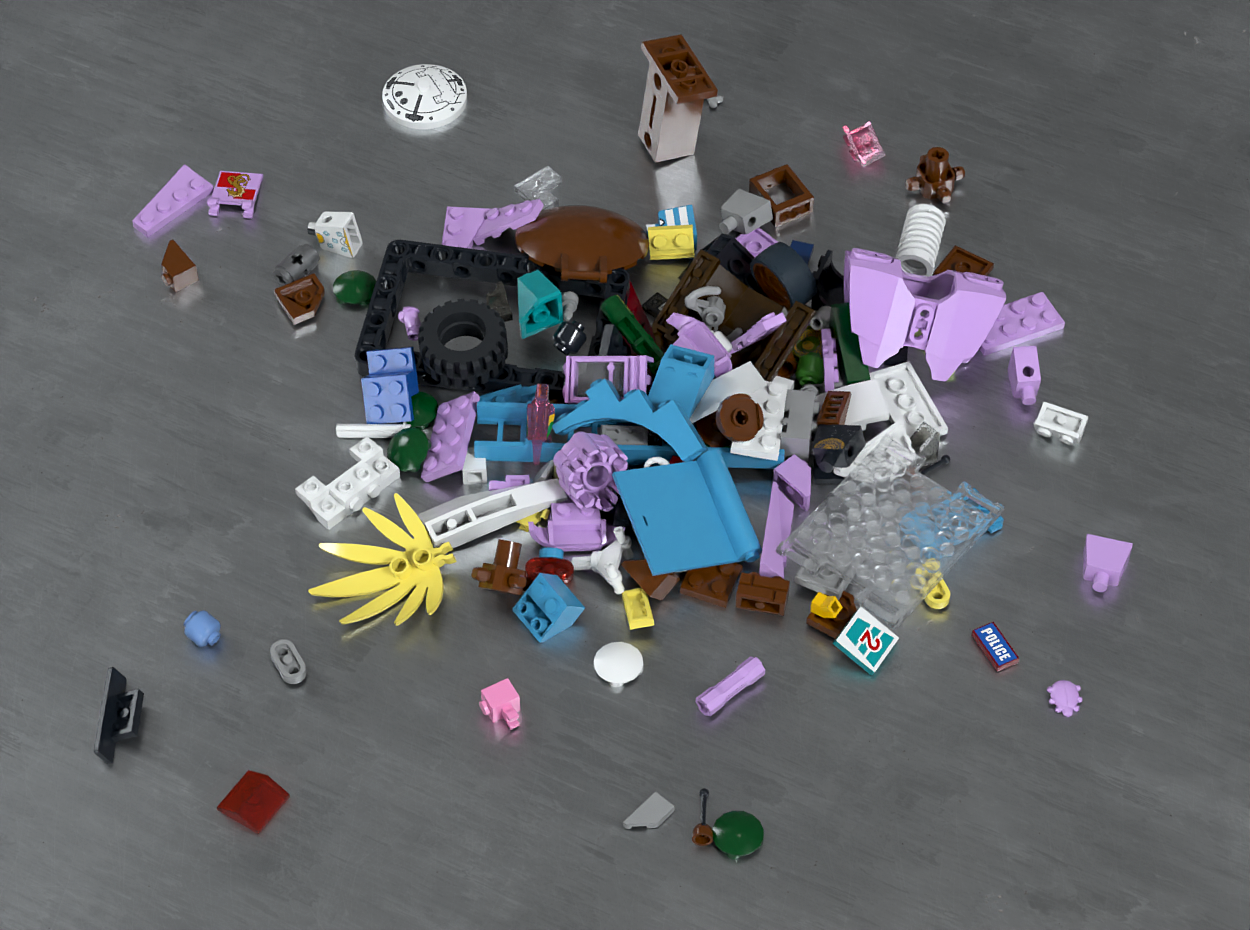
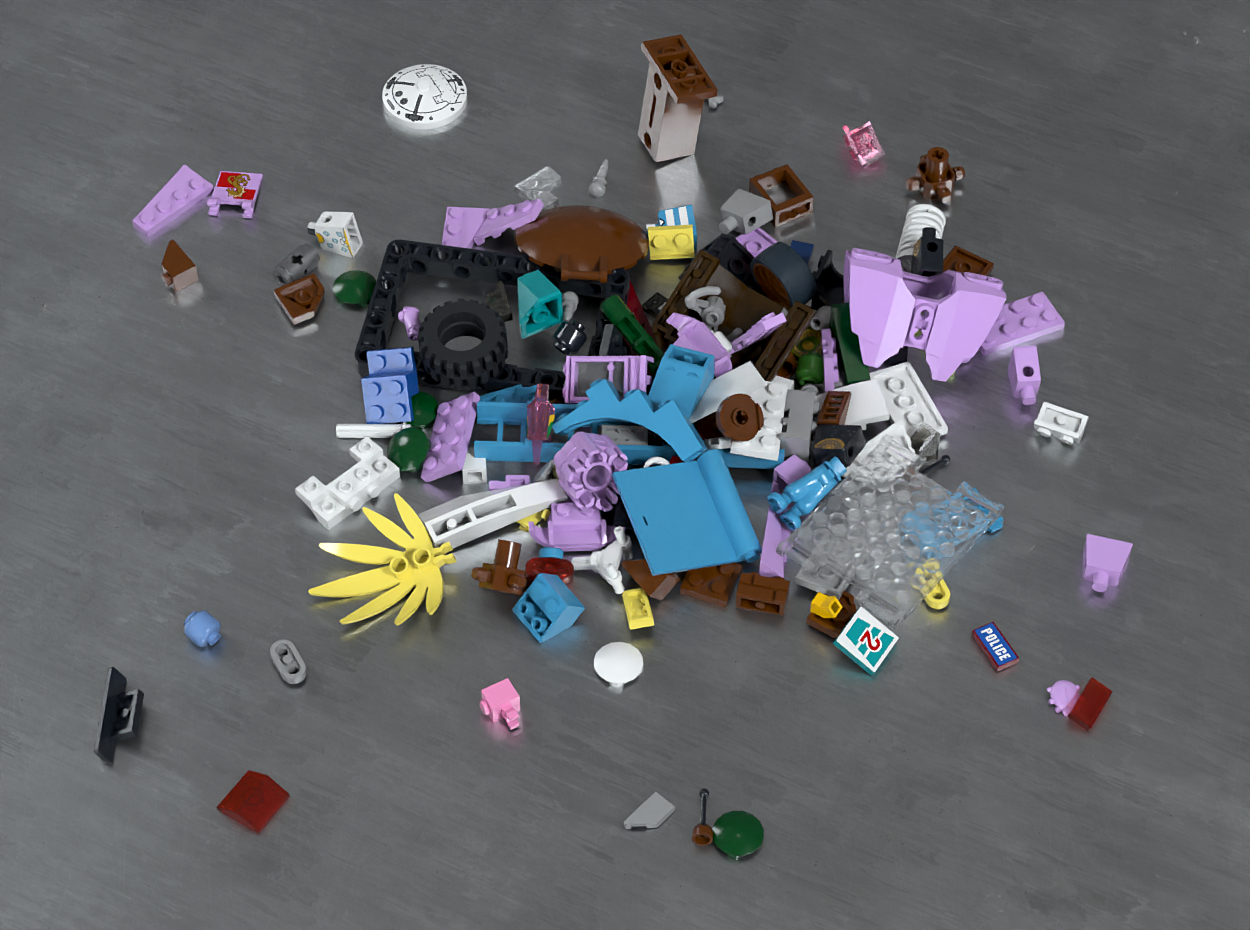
(597, 187): none -> light grey bar
(717, 443): none -> light grey tile
(744, 675): lavender axle -> none
(806, 492): none -> dark azure piece
(927, 254): none -> black torso
(1089, 704): none -> clear red tile

